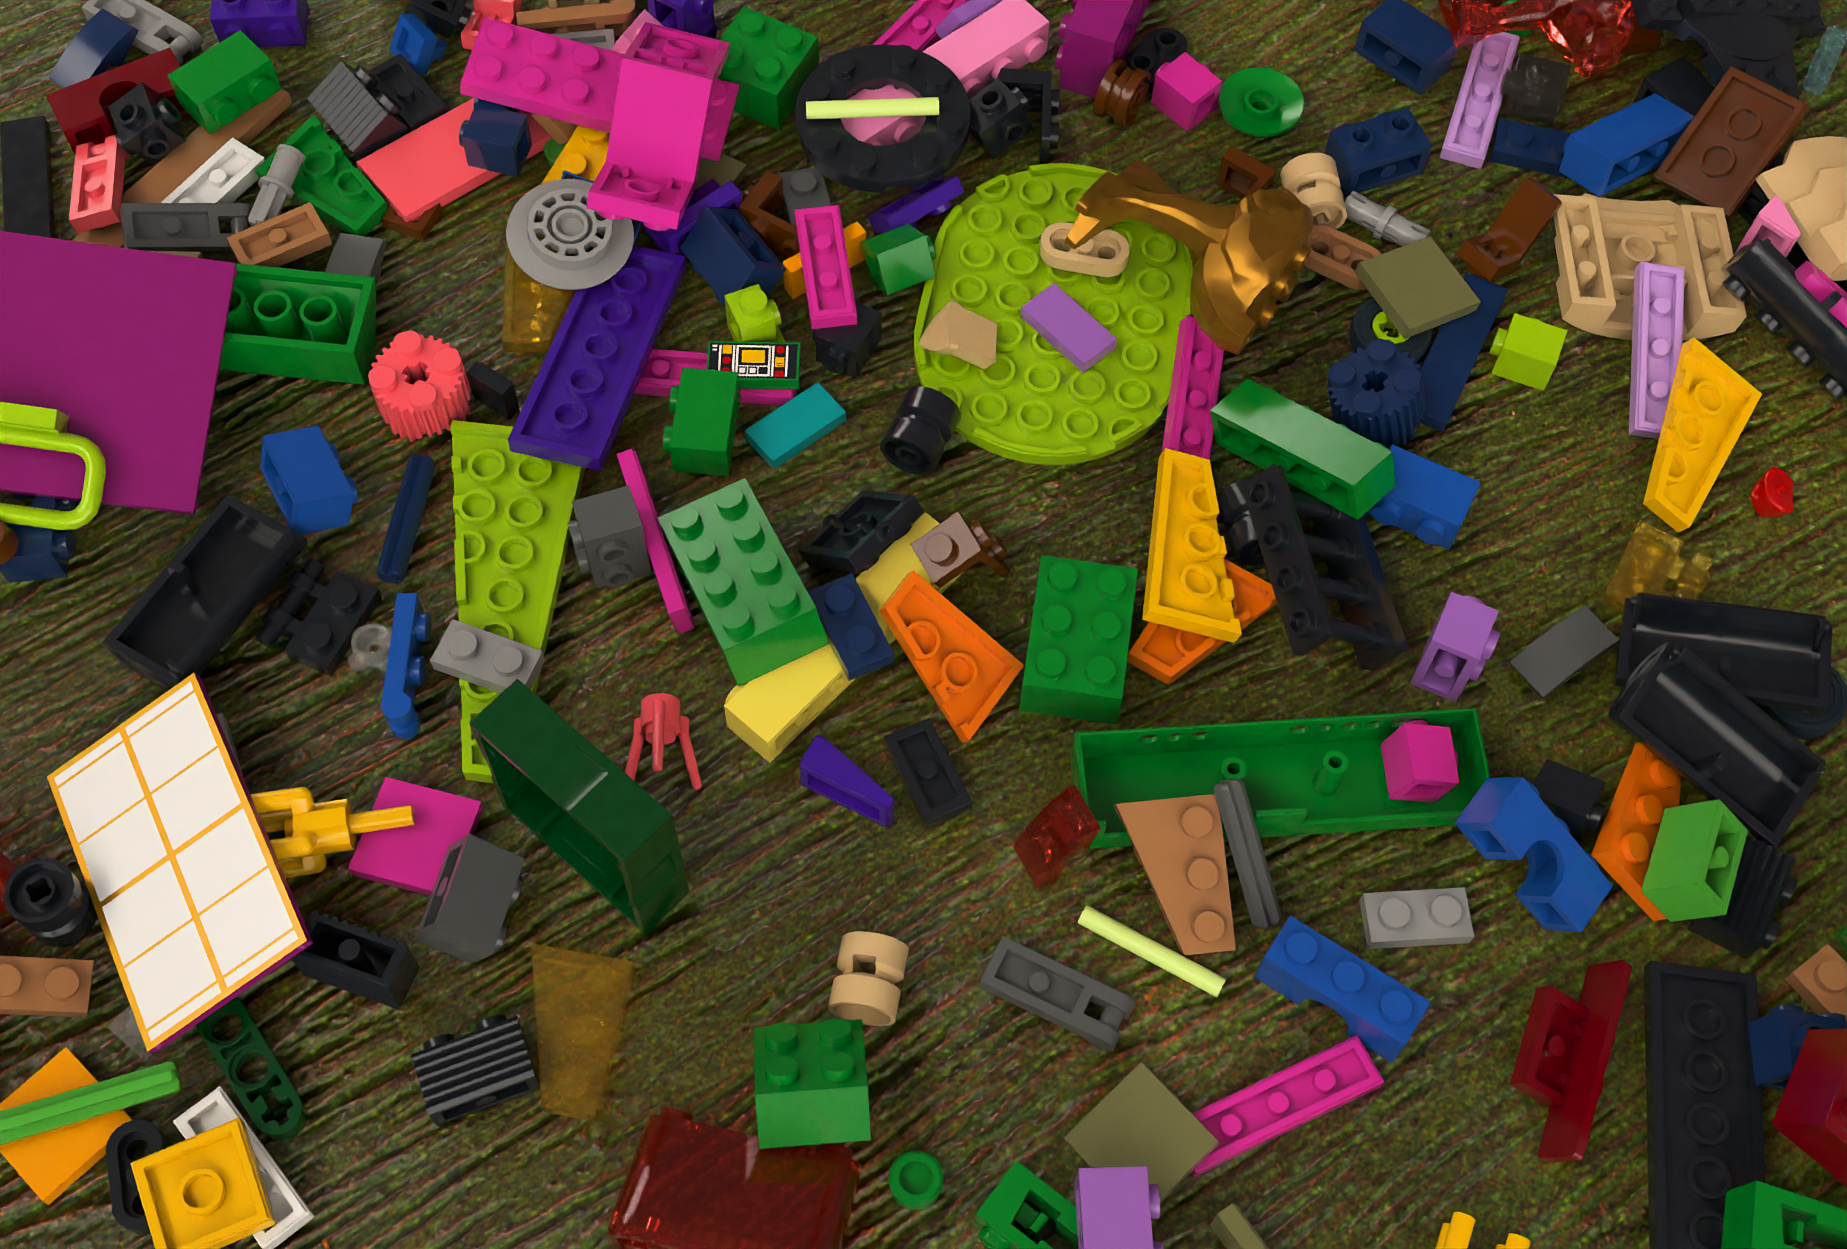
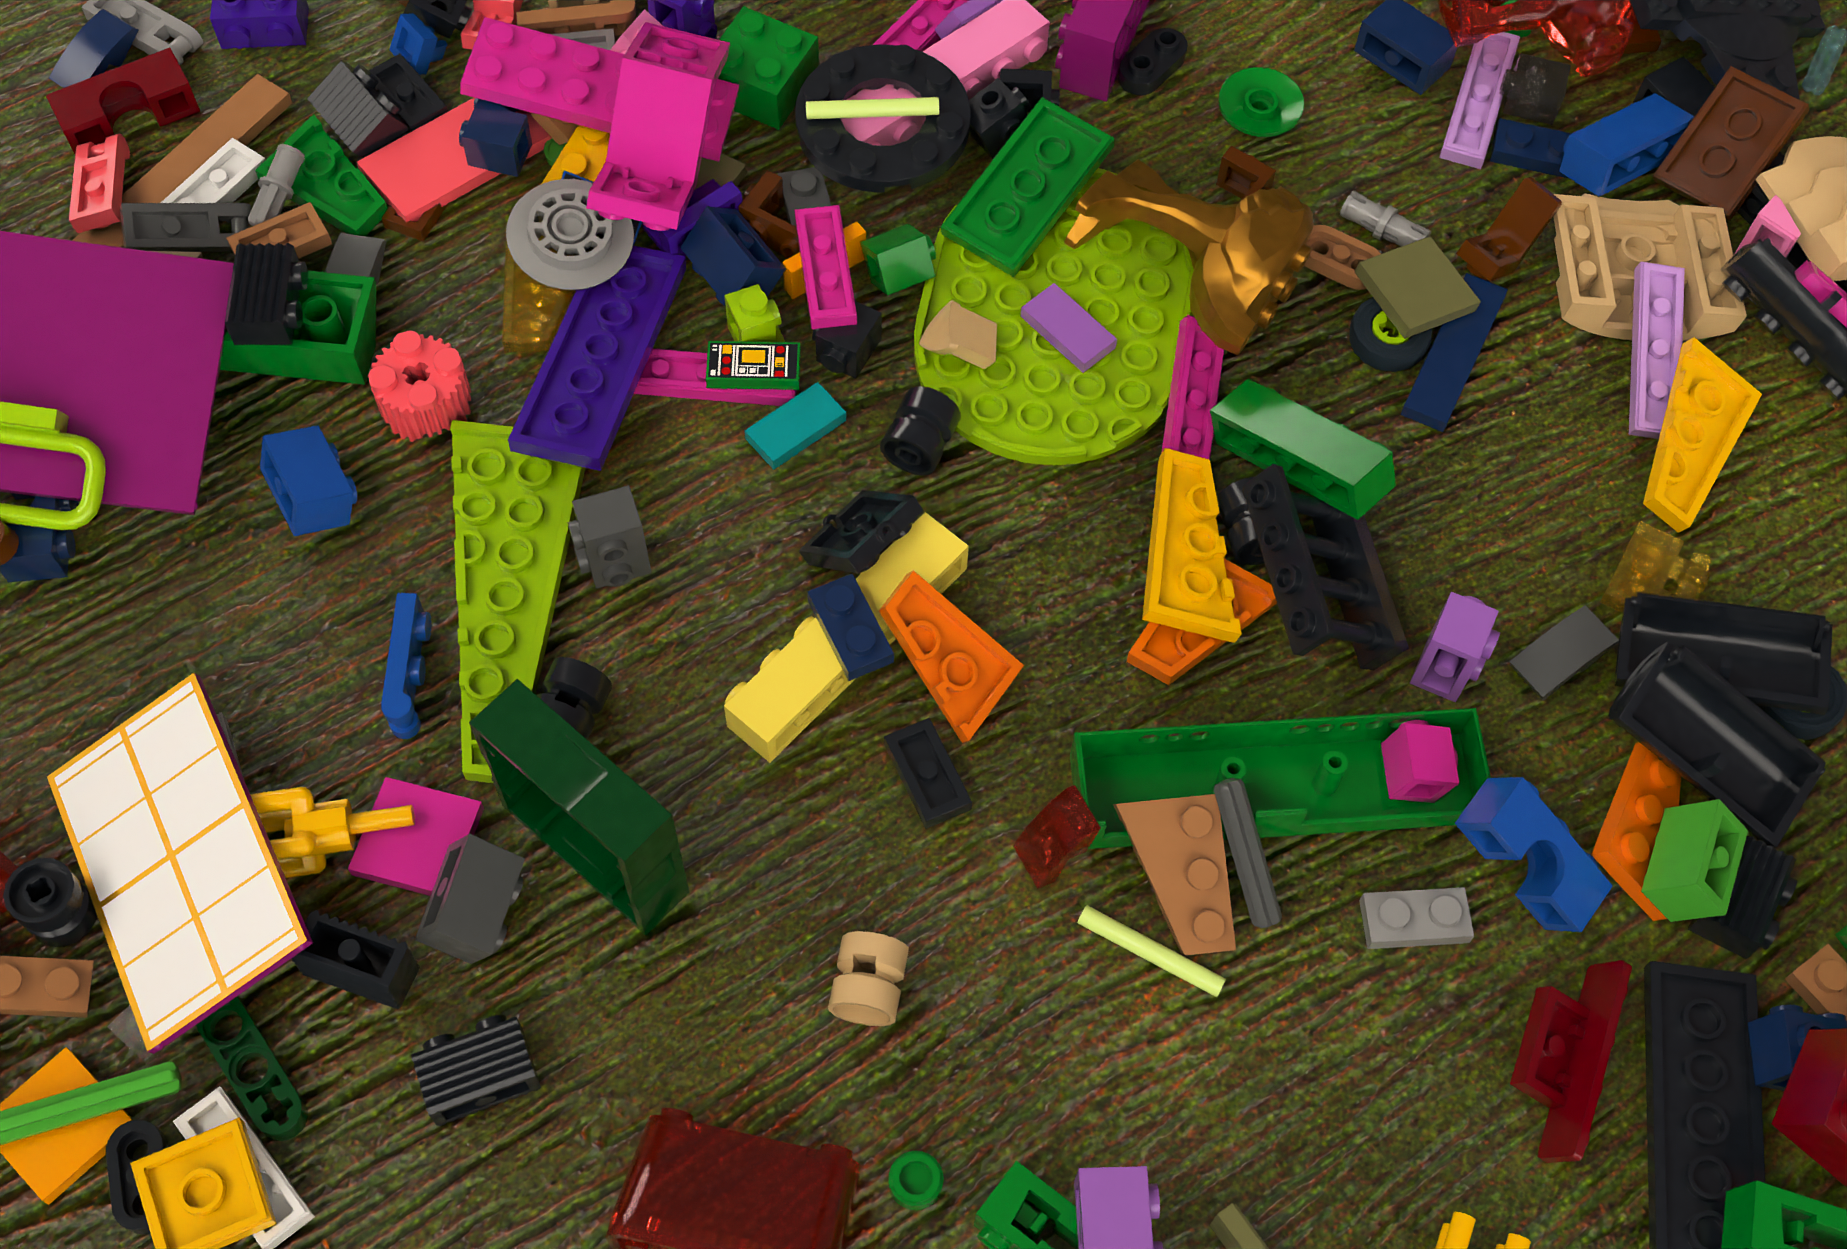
(27, 177): black tile -> none
(147, 123): black brick -> none
(204, 594): black container -> none
(224, 82): green brick -> none
(265, 294): none -> black brick
(328, 628): black plate -> none
(363, 640): clear plate -> none
(406, 519): dark blue axle -> none
(485, 658): light grey plate -> none
(493, 390): black tile -> none
(575, 692): none -> black wheel
(577, 1025): clear yellow wing -> none
(656, 542): dark pink tile -> none
(660, 725): coral plant -> none
(703, 421): green brick -> none
(743, 581): green brick -> none
(811, 1083): green brick -> none
(840, 780): dark purple slope -> none
(927, 199): dark purple plate -> none
(957, 546): bracket -> none
(1027, 186): none -> green tile
(1056, 993): dark grey plate -> none
(1079, 640): green brick -> none
(1088, 256): tan plate -> none
(1121, 93): reddish brown wheel -> none
(1143, 1127): olive tile -> none
(1185, 91): dark pink brick -> none
(1287, 1100): dark pink tile -> none
(1313, 967): blue arch -> none
(1316, 184): tan wheel -> none
(1378, 151): dark blue brick -> none
(1378, 393): dark blue brick -> none
(1426, 499): blue brick -> none
(1527, 351): lime brick -> none
(1572, 798): black brick -> none
(1773, 494): red piece -> none

